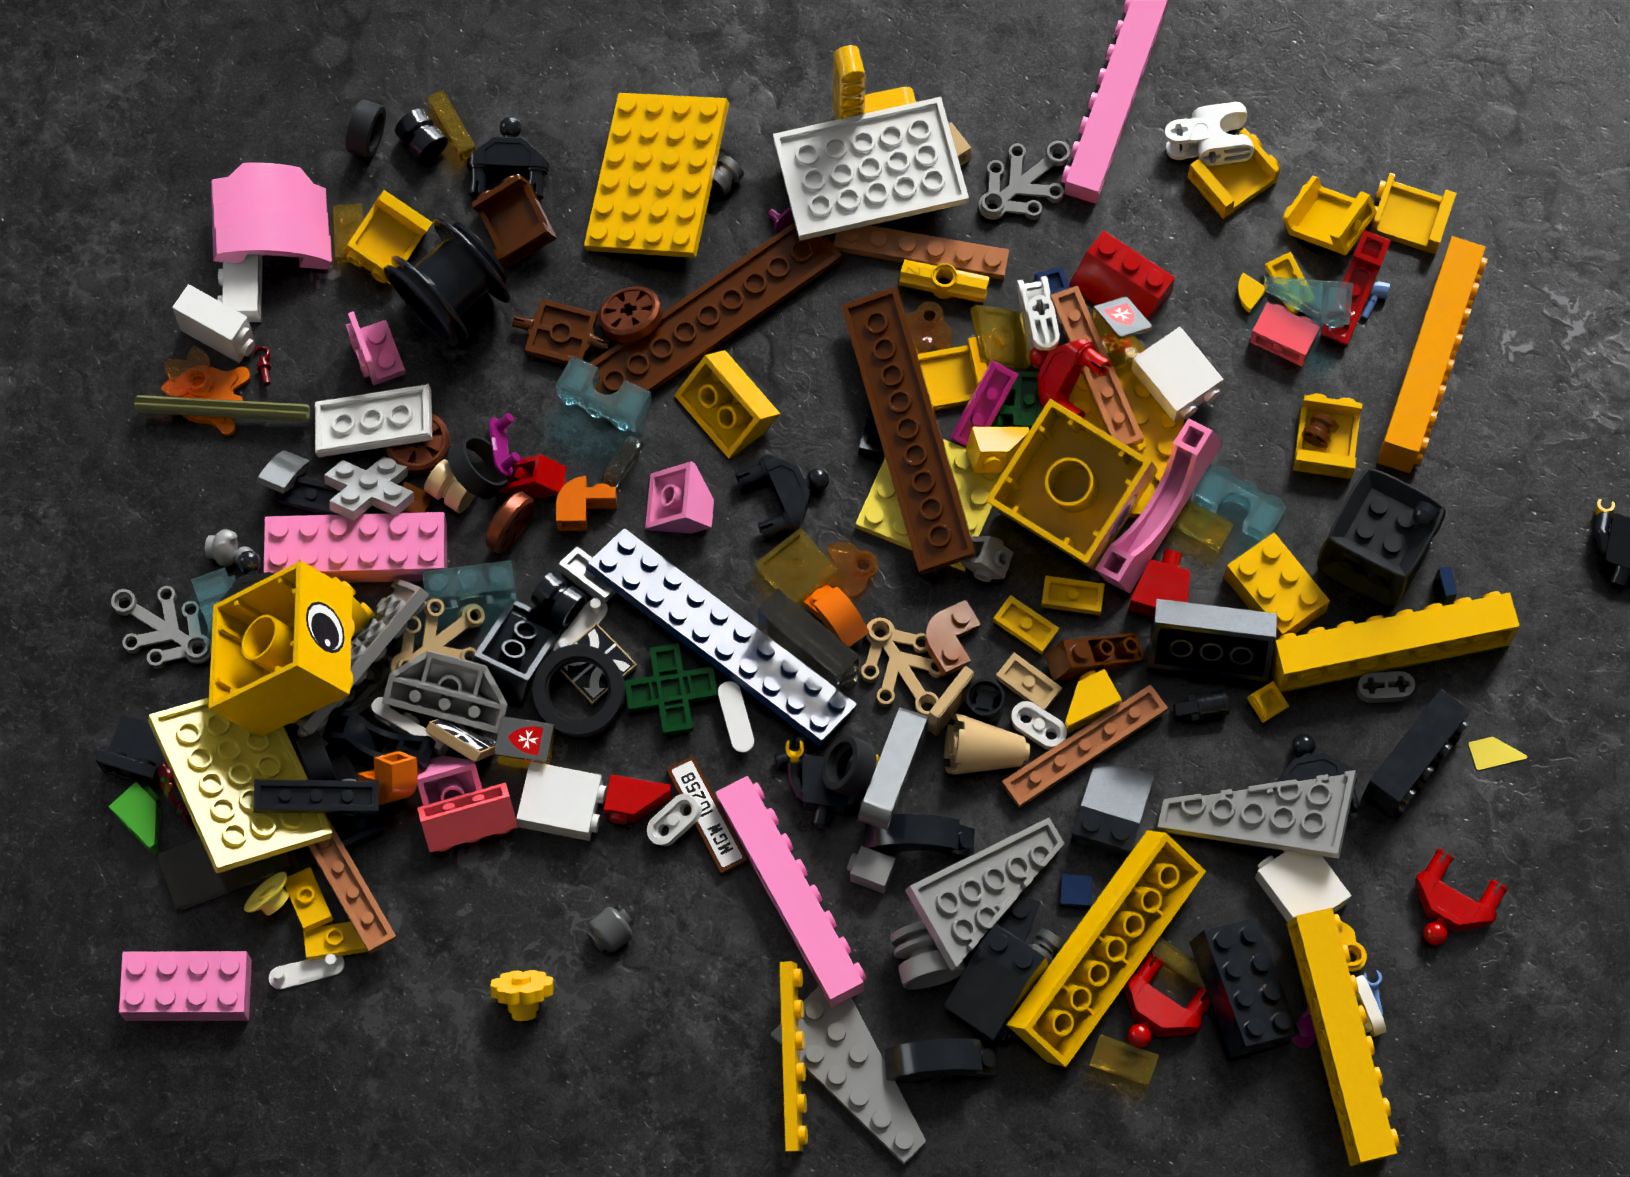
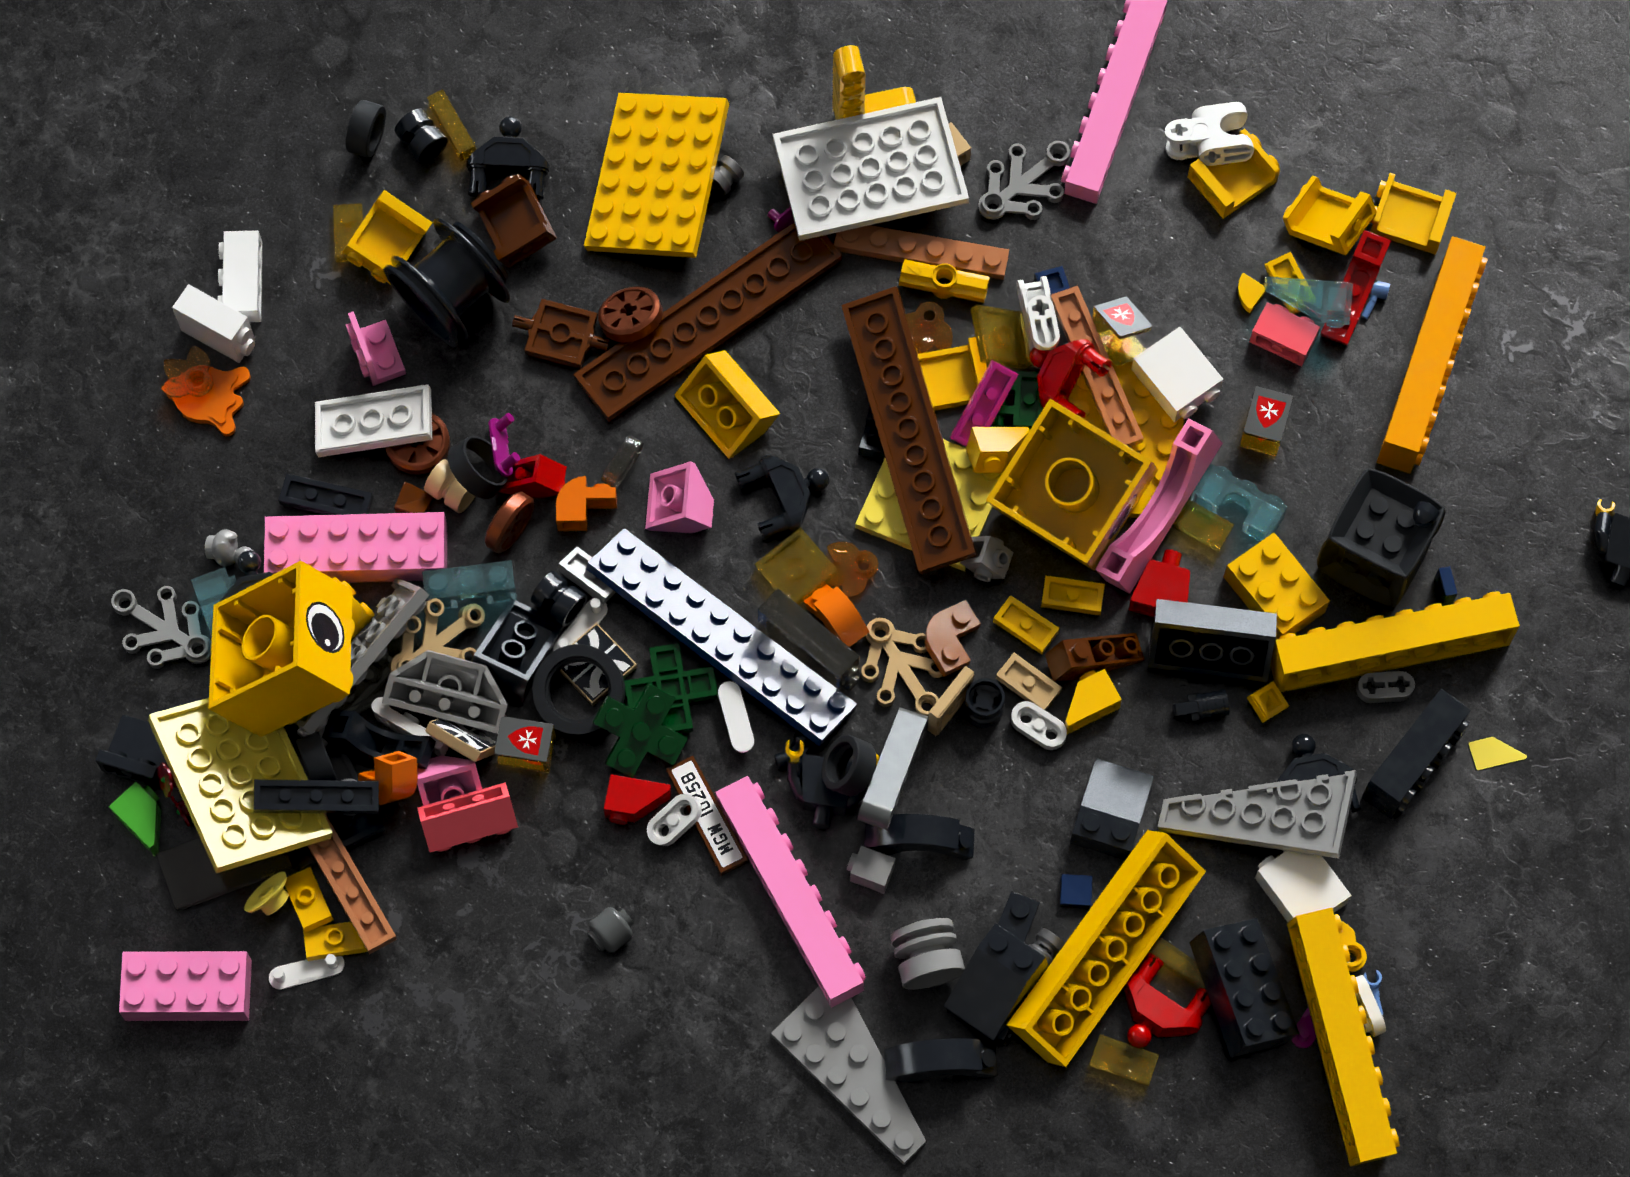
(222, 408): olive axle -> none
(263, 365): dark red hand -> none
(270, 213): bright pink slope -> none
(282, 471): slope -> none
(368, 488): light grey plate -> none
(522, 992): yellow plant -> none
(561, 801): white brick -> none
(624, 408): clear light blue arch -> none
(640, 730): none -> dark green plate
(793, 1070): yellow plate -> none
(975, 892): light grey wing -> none
(982, 747): tan cone -> none
(1084, 746): nougat plate -> none
(1117, 271): red slope -> none
(1266, 421): none -> piece
(1320, 430): reddish brown wheel -> none
(1339, 456): yellow panel -> none
(1451, 907): red connector -> none

